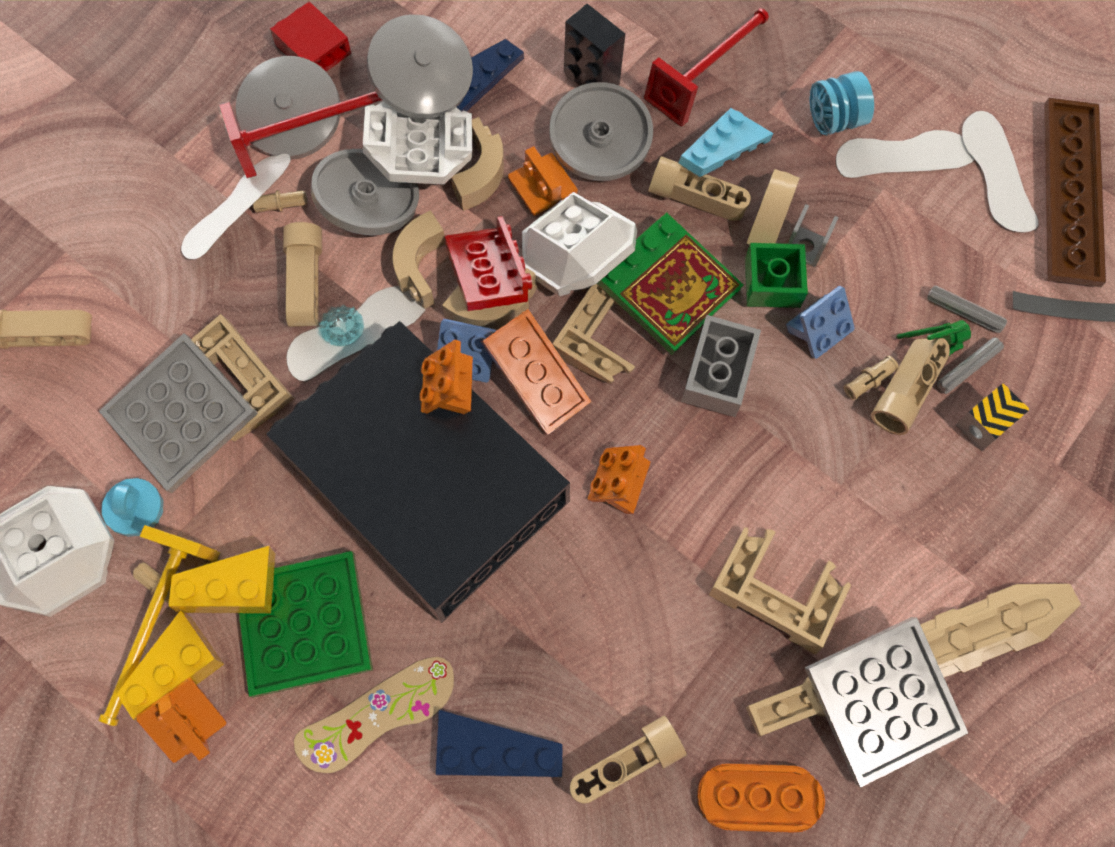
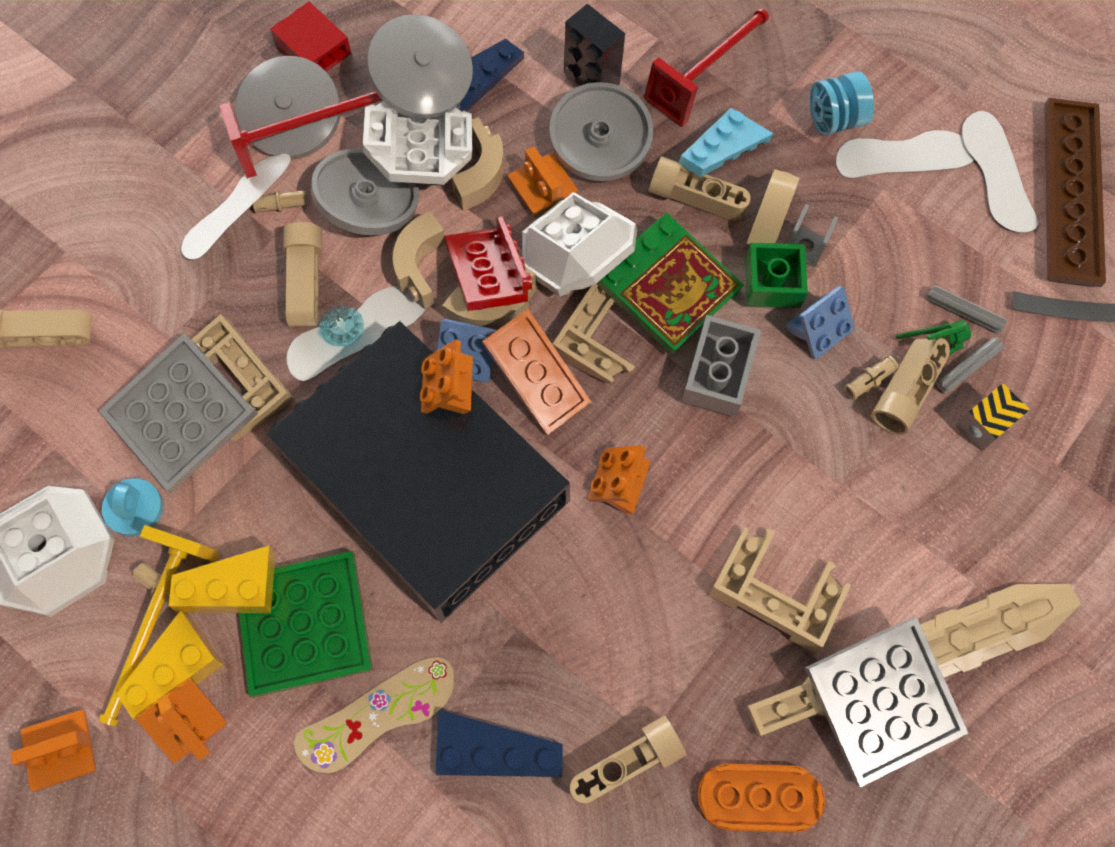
(56, 750): none -> orange bracket

